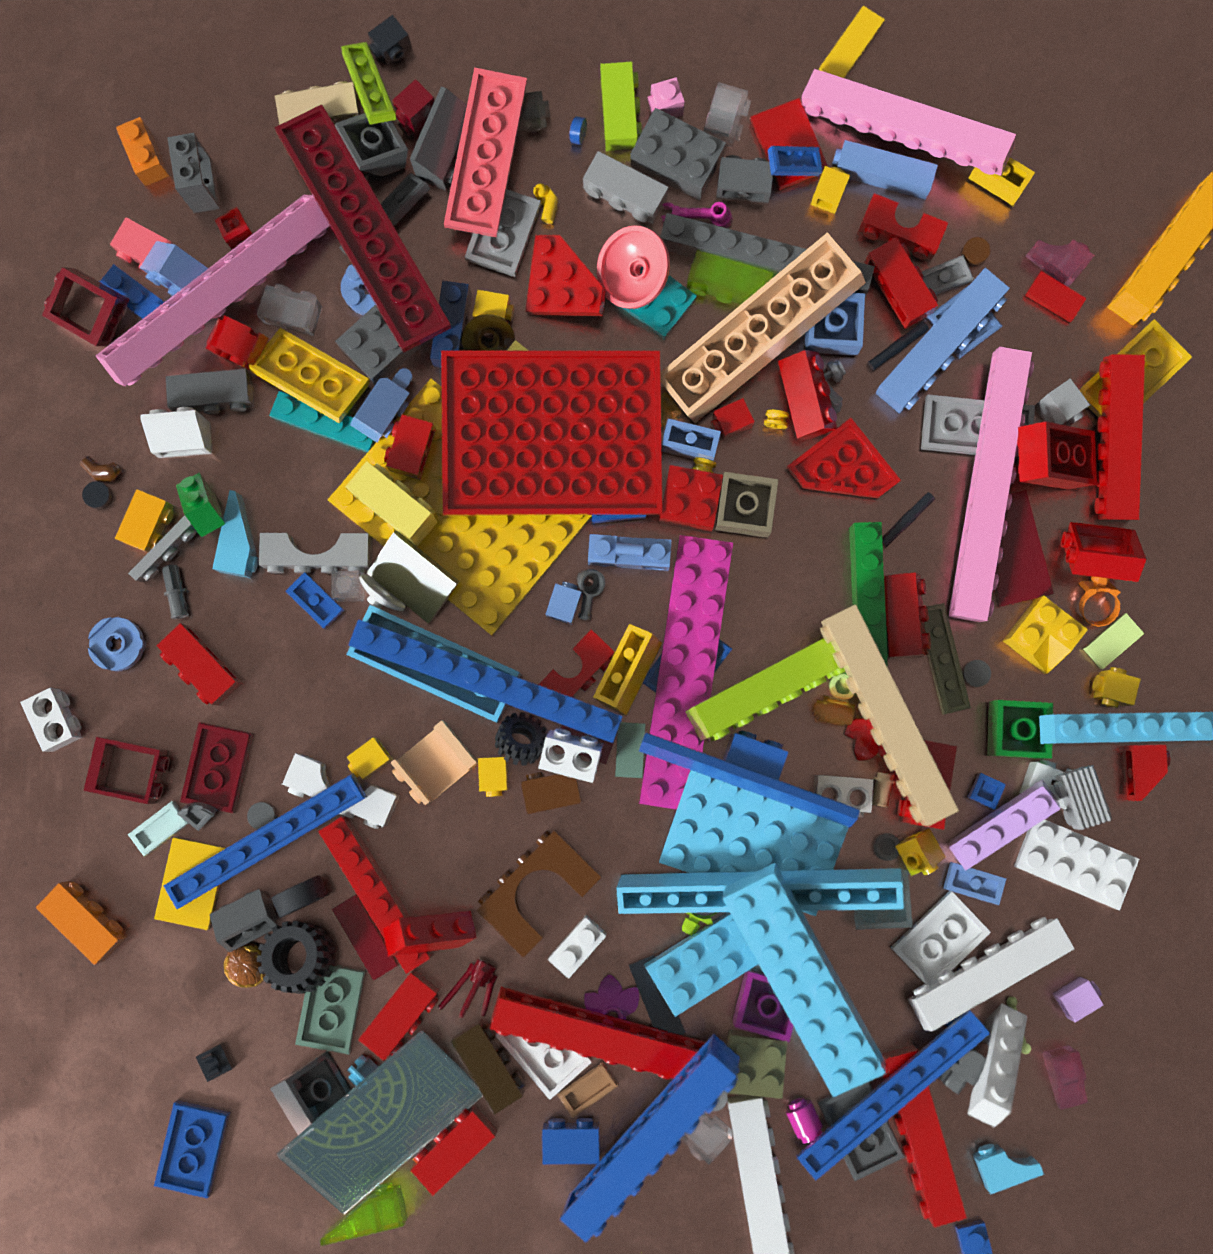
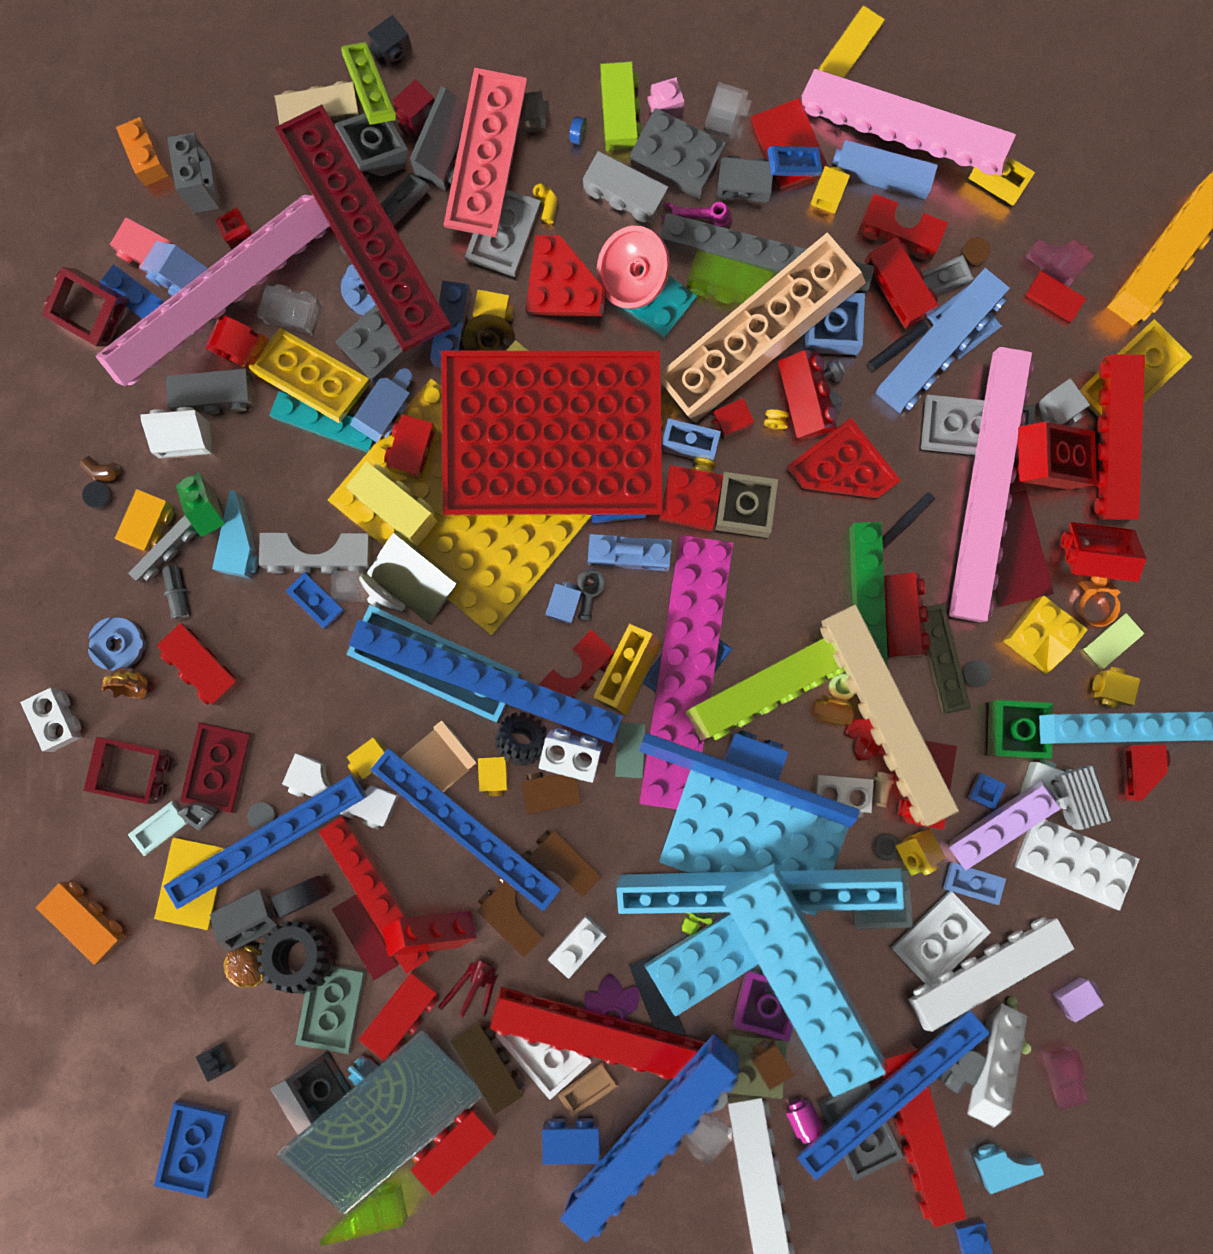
(125, 682): none -> dark orange hair
(466, 829): none -> blue plate
(770, 1064): none -> reddish brown brick

